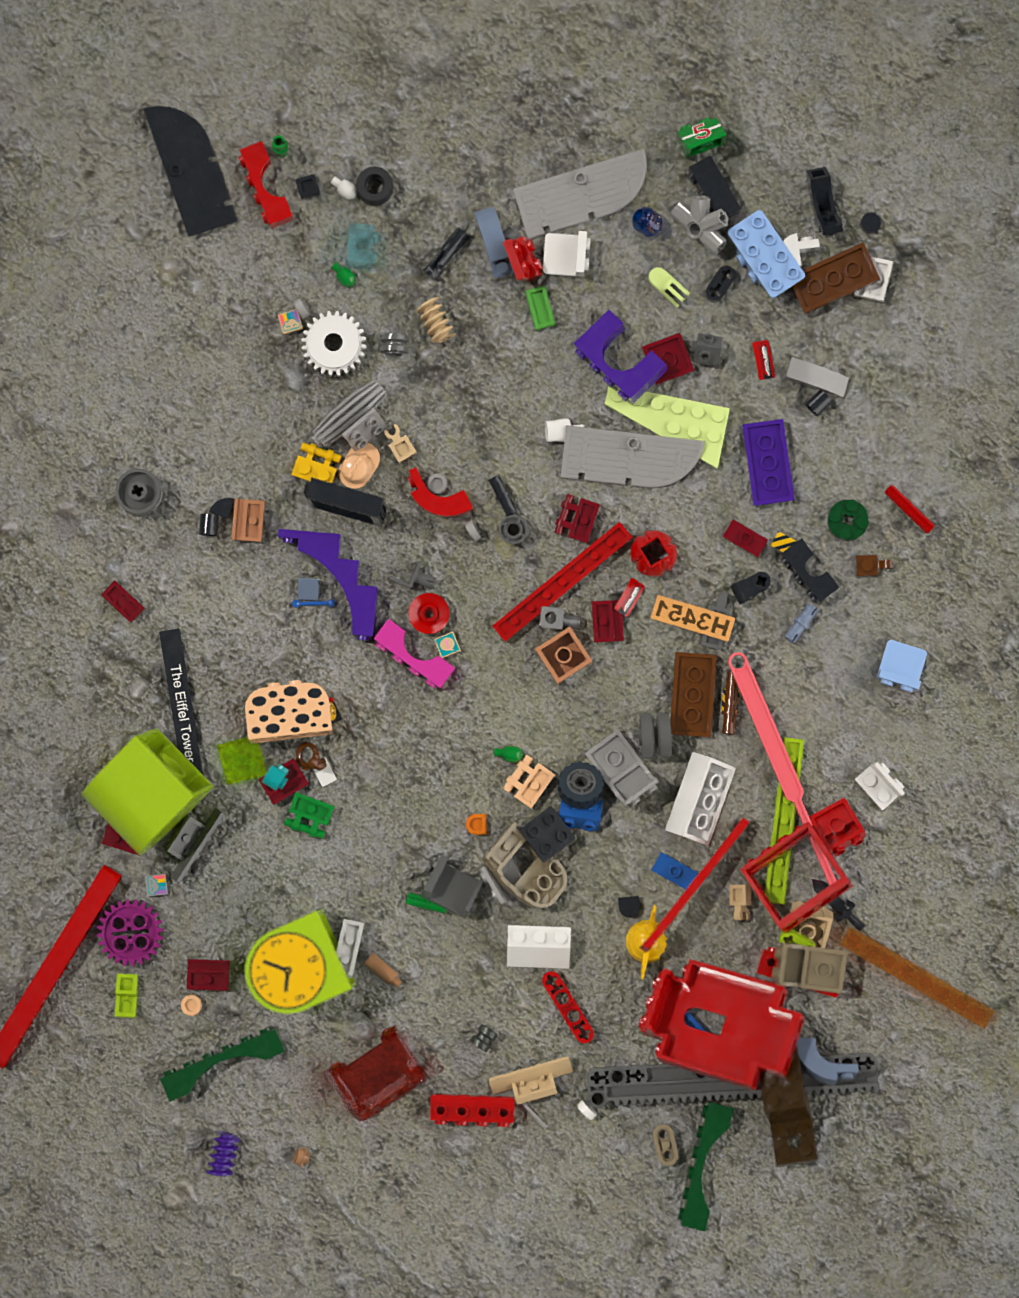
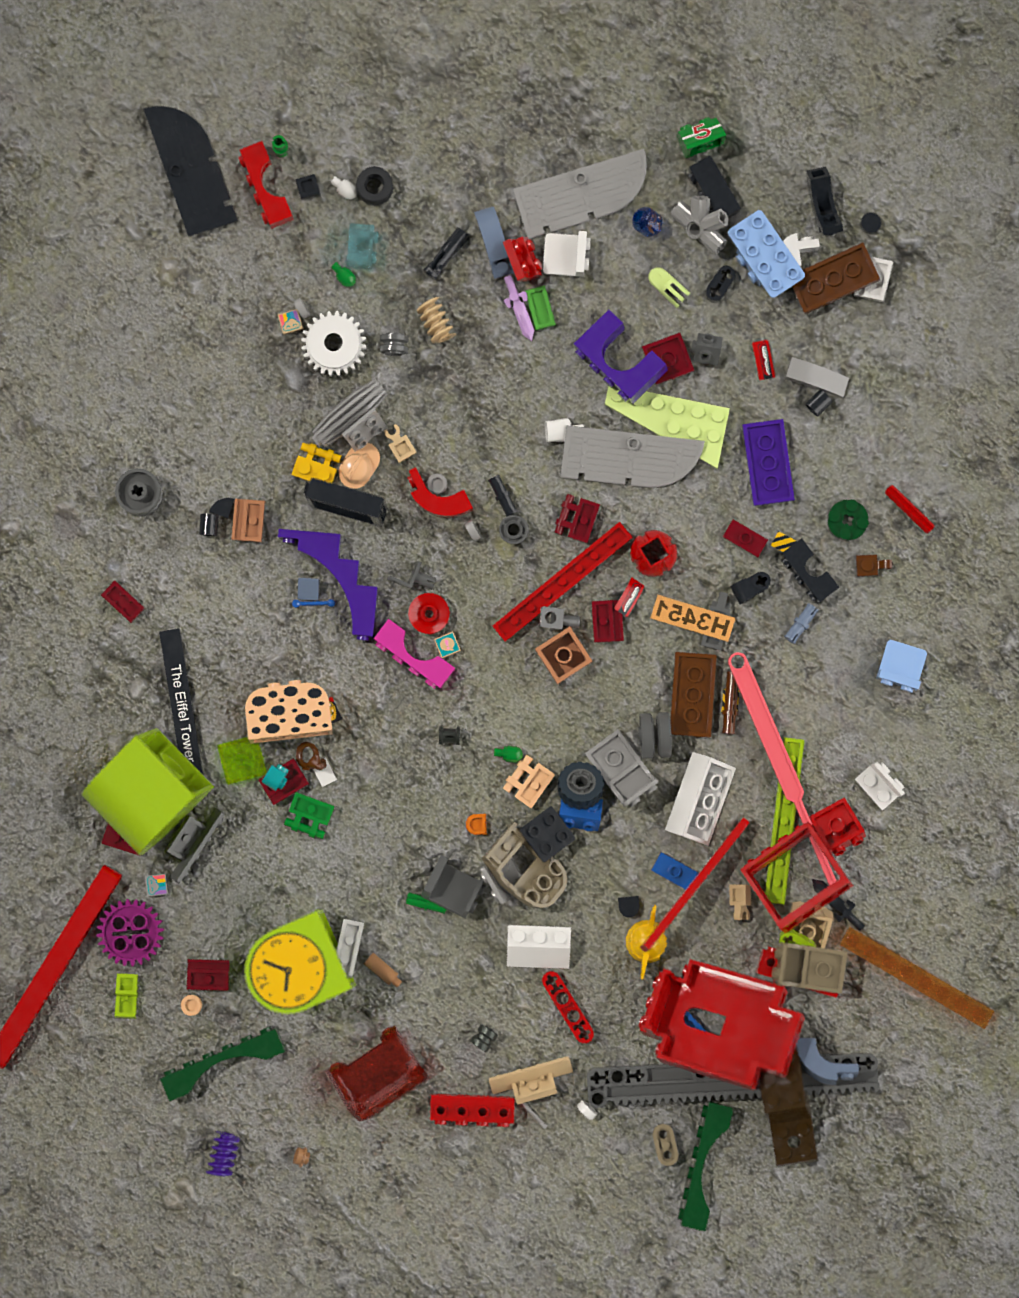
(449, 735): none -> pearl dark grey bush
(519, 308): none -> lavender sword

